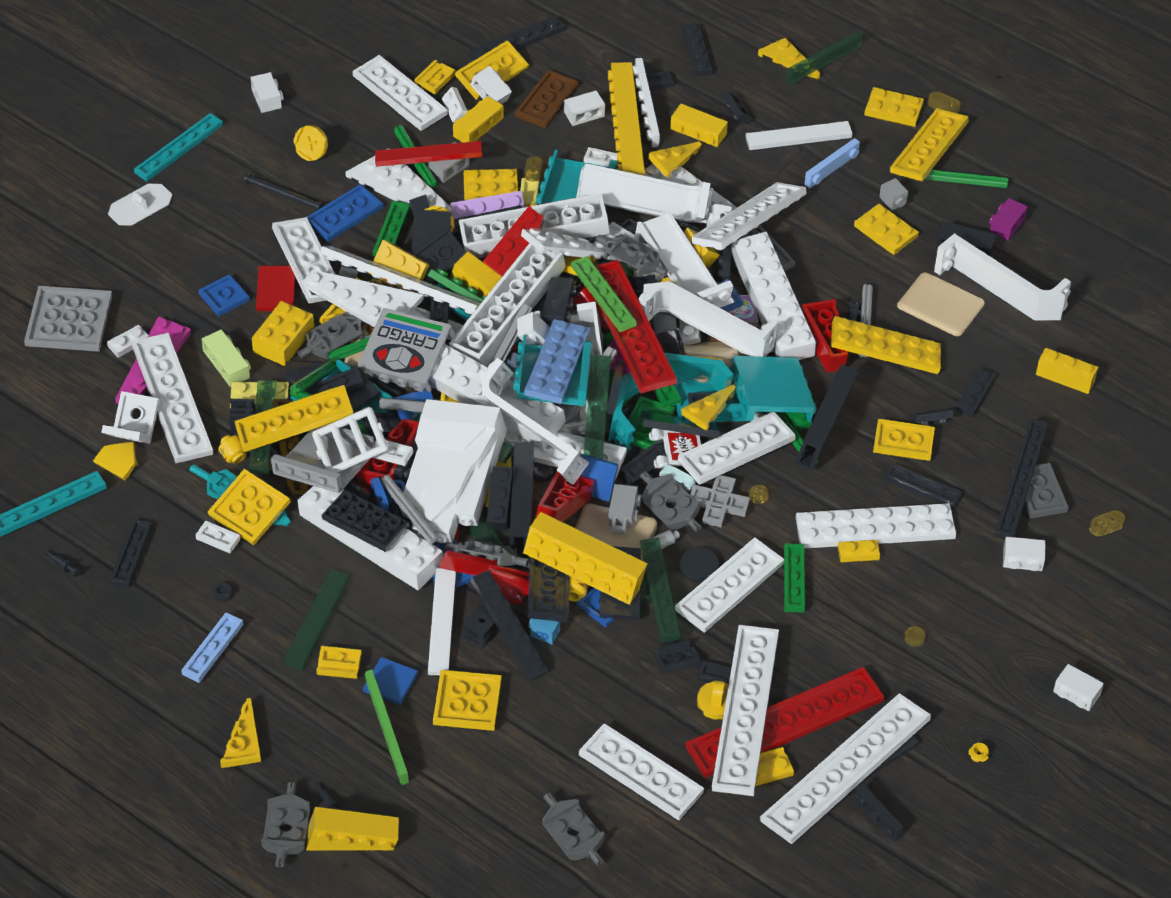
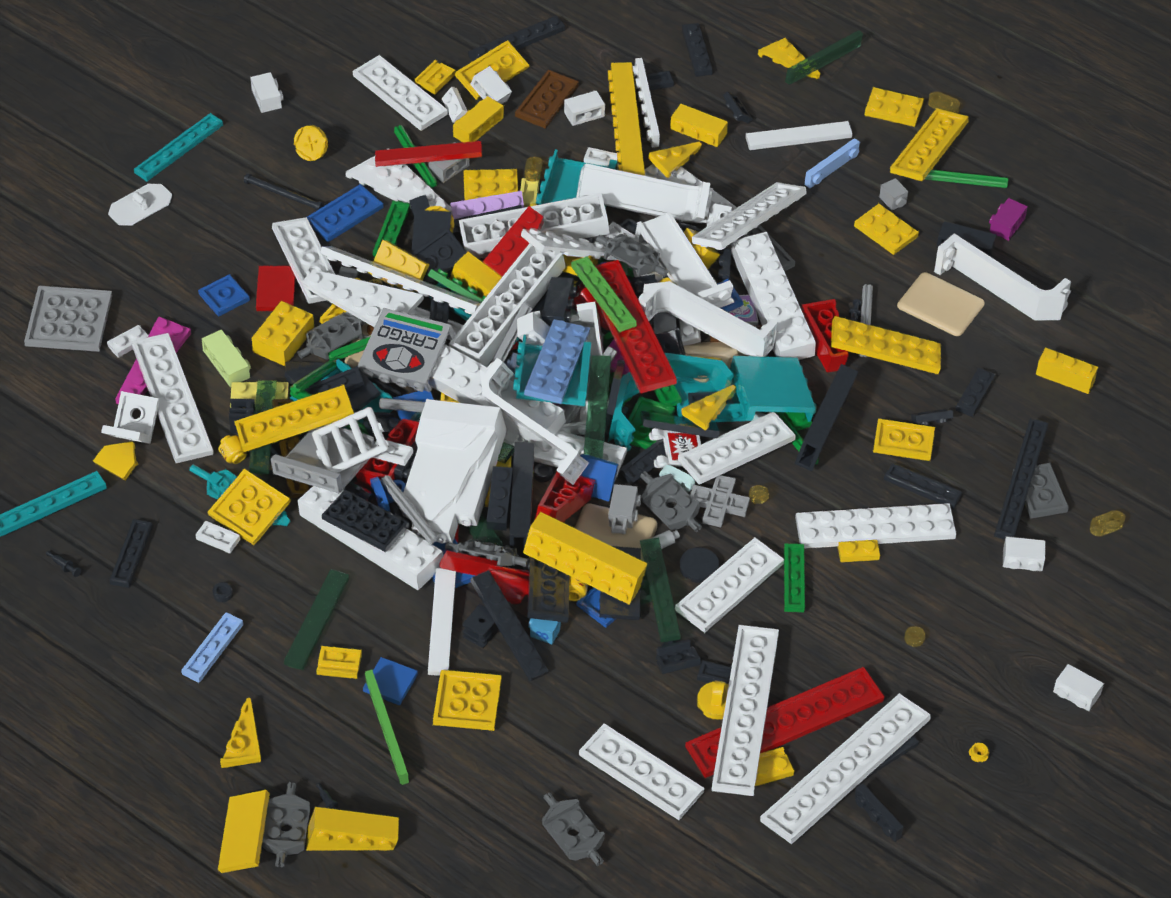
(243, 831): none -> yellow tile

